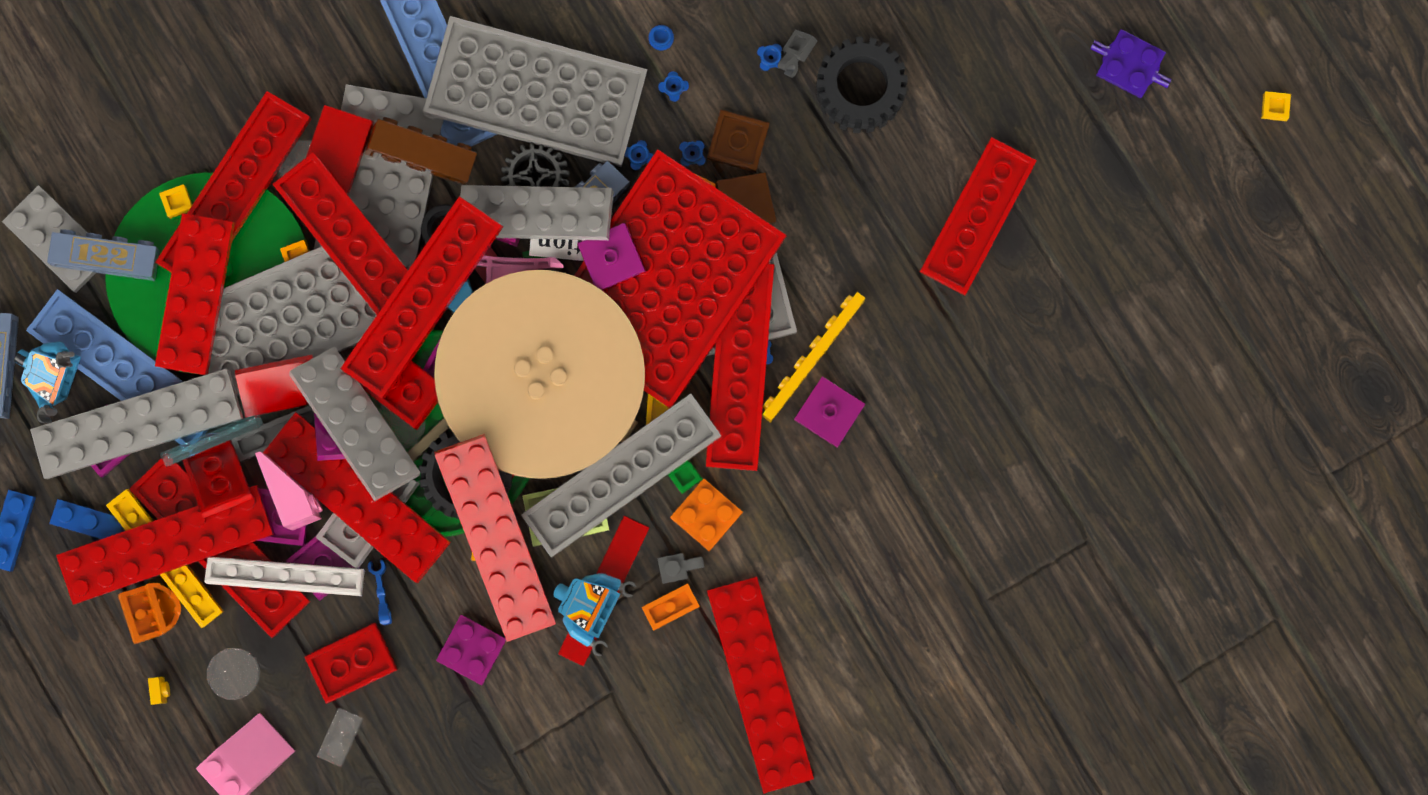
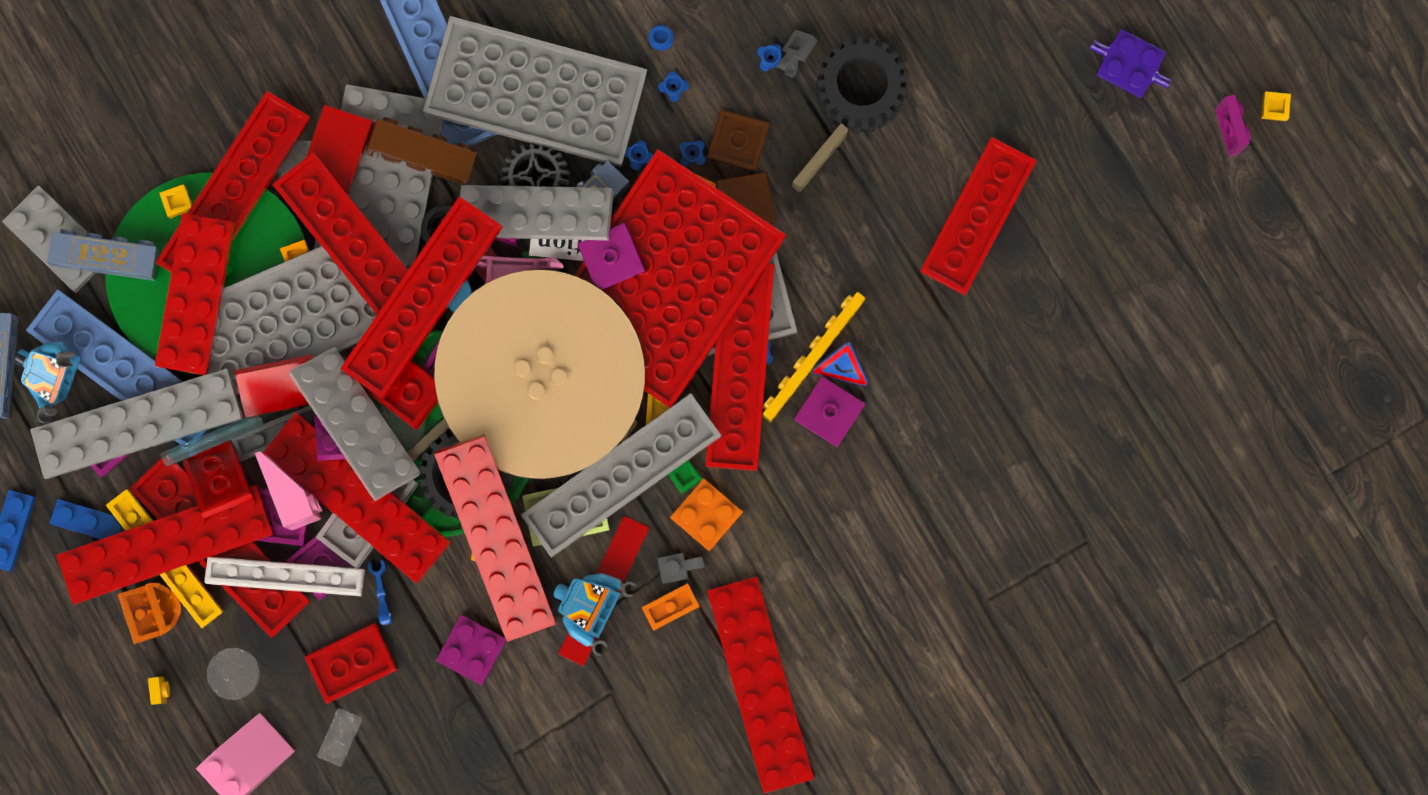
(820, 158): none -> dark tan tile
(843, 366): none -> piece
(1230, 120): none -> magenta plate

